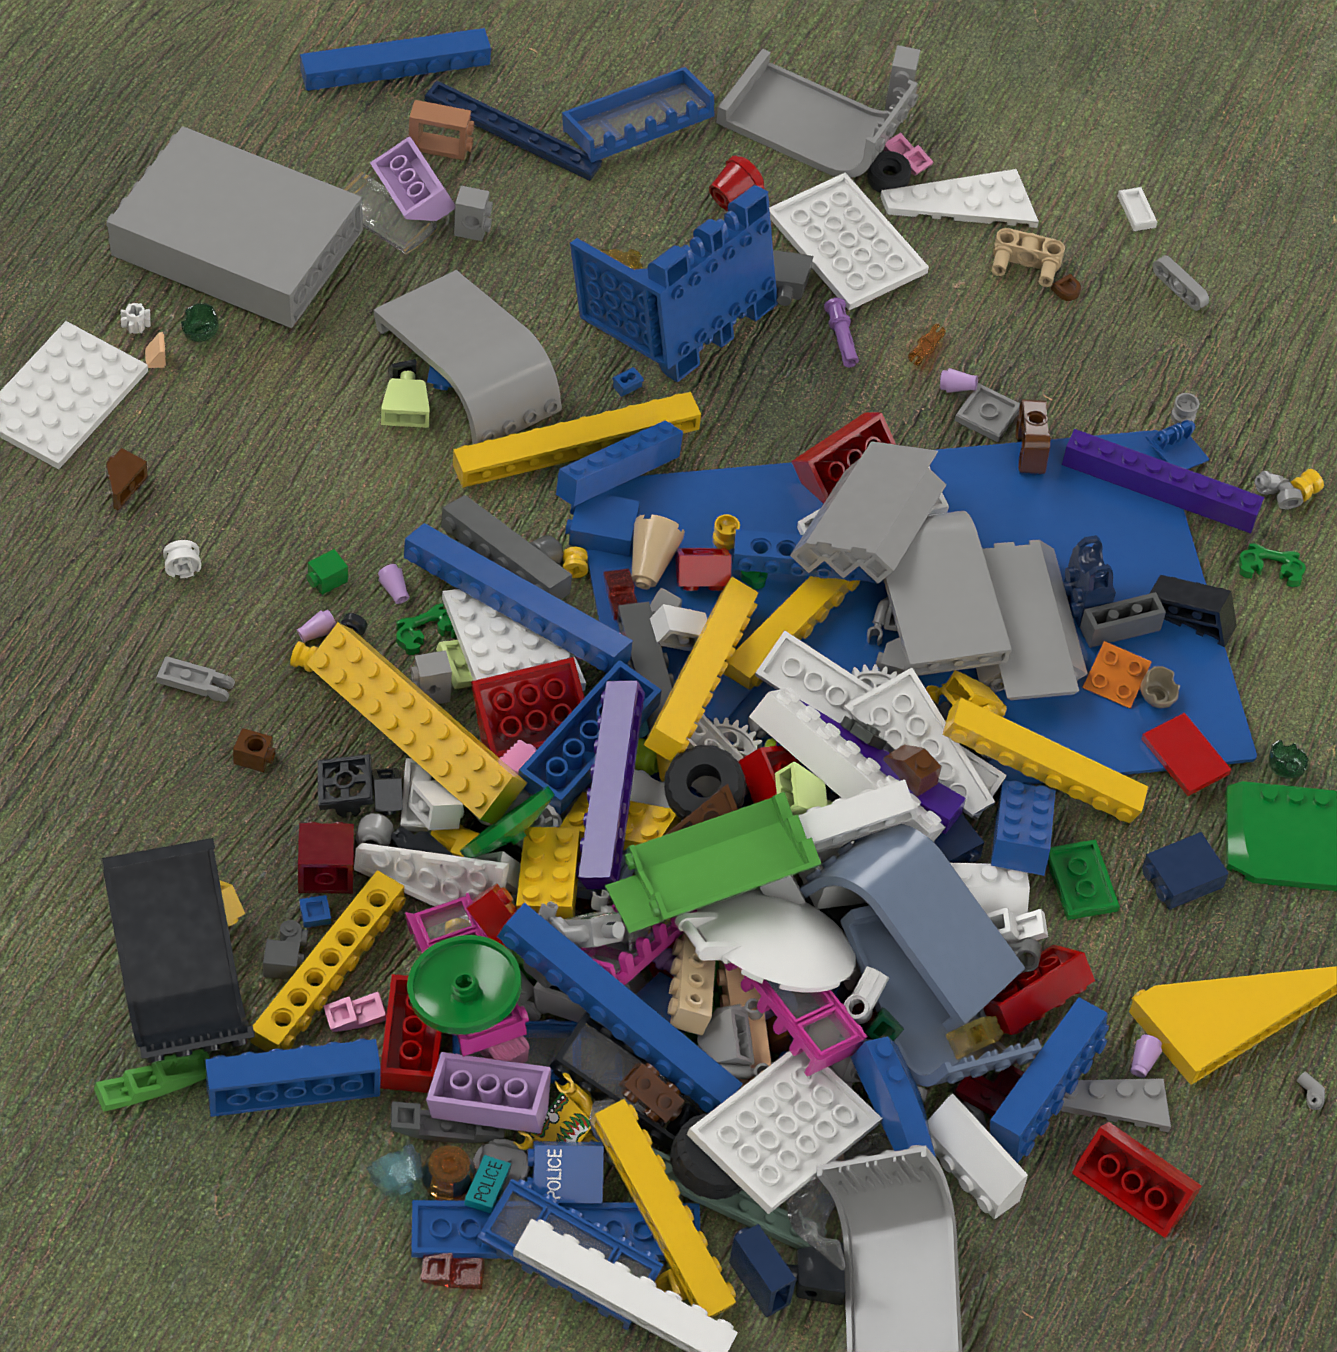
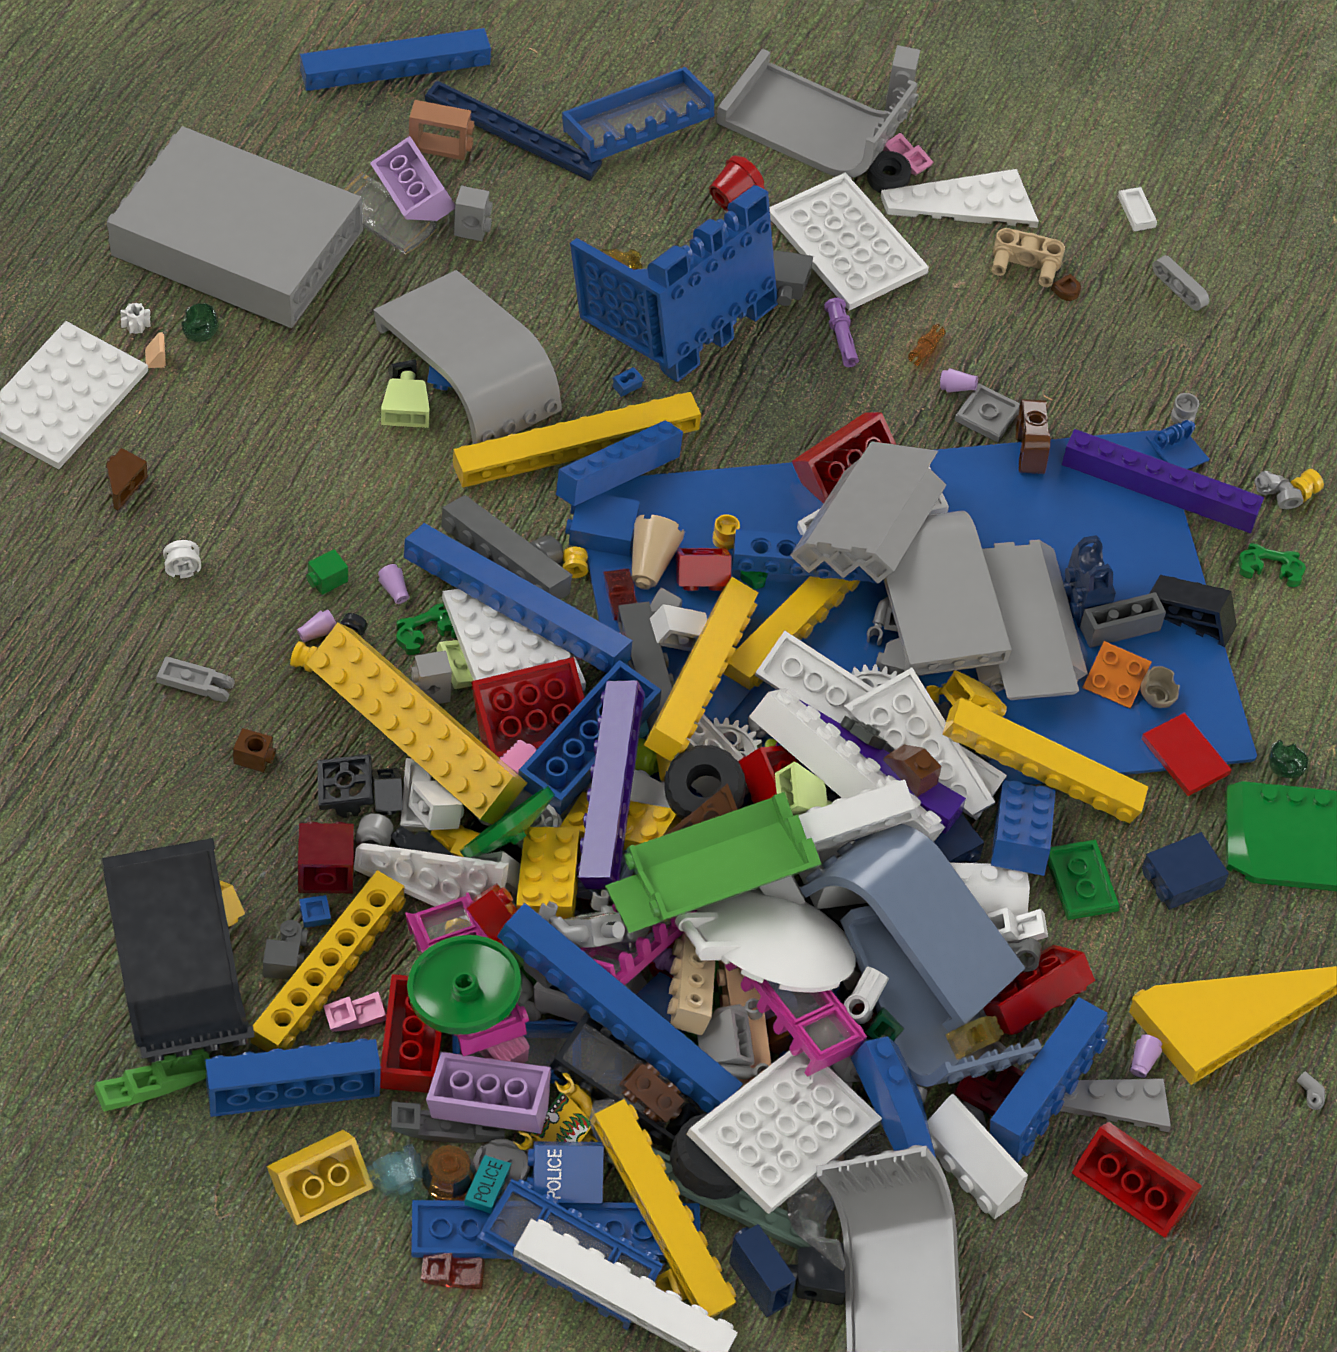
(320, 1176): none -> yellow slope

